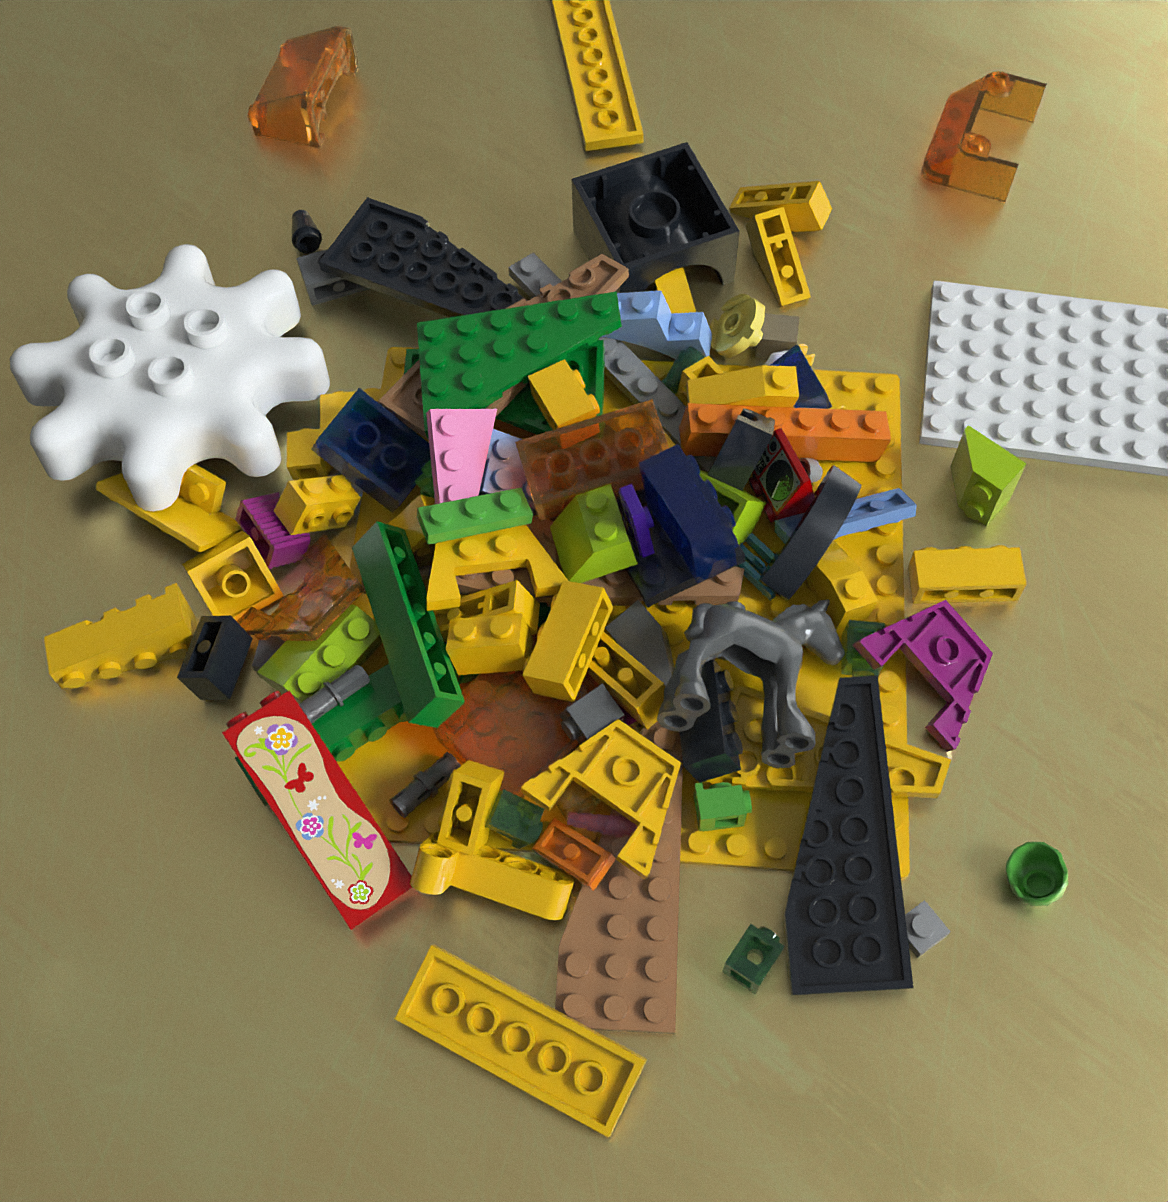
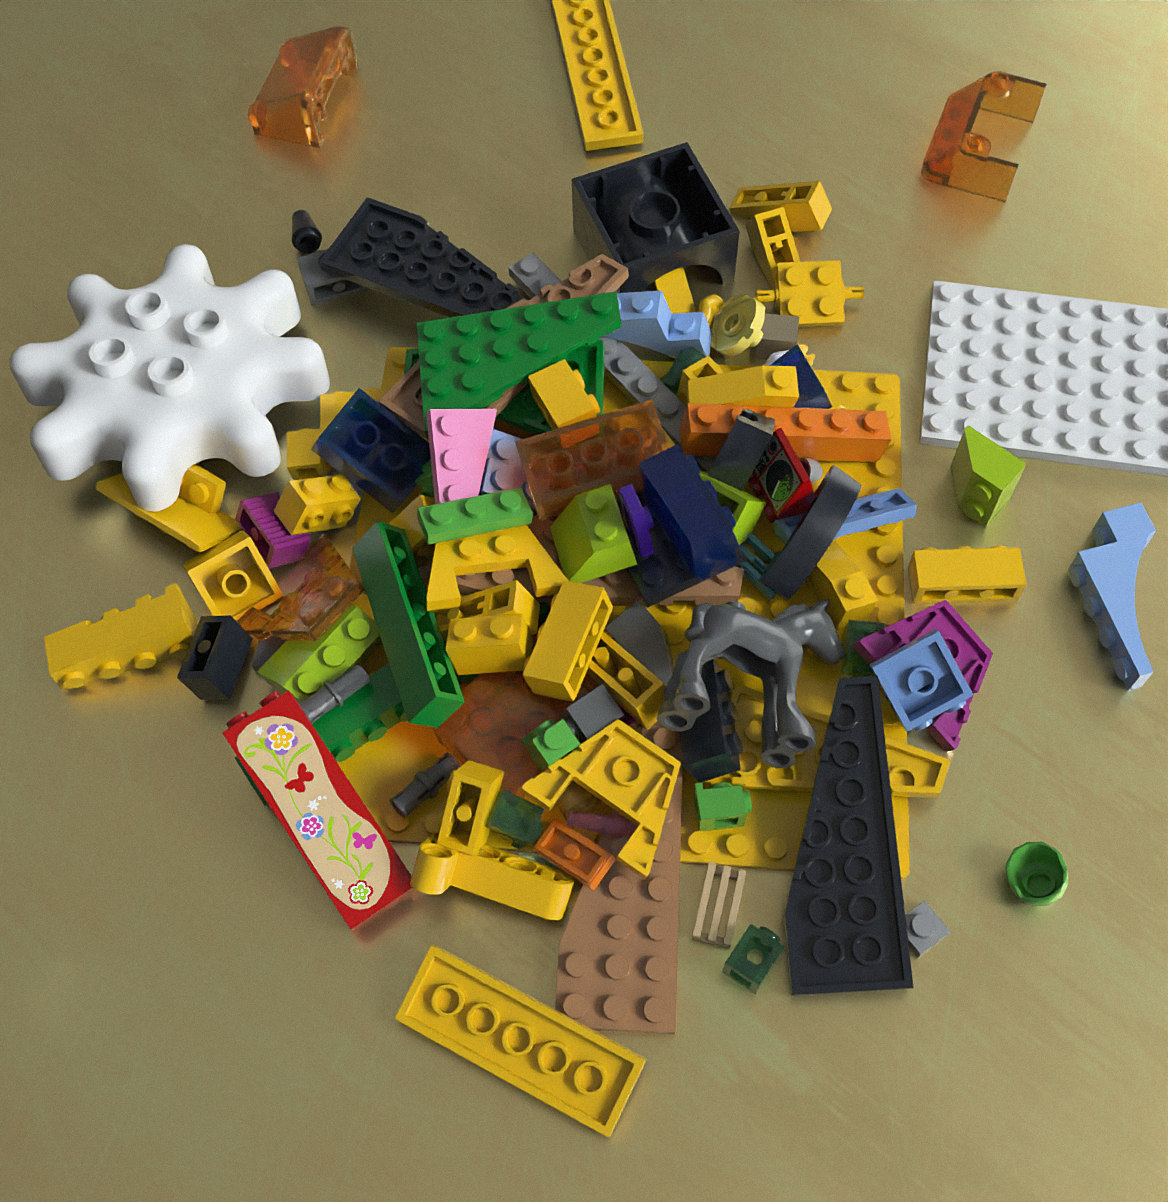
(549, 742): none -> bright green brick
(711, 307): none -> yellow arm
(725, 873): none -> tan tile
(811, 292): none -> yellow plate
(921, 681): none -> medium blue plate
(1108, 587): none -> light blue arch

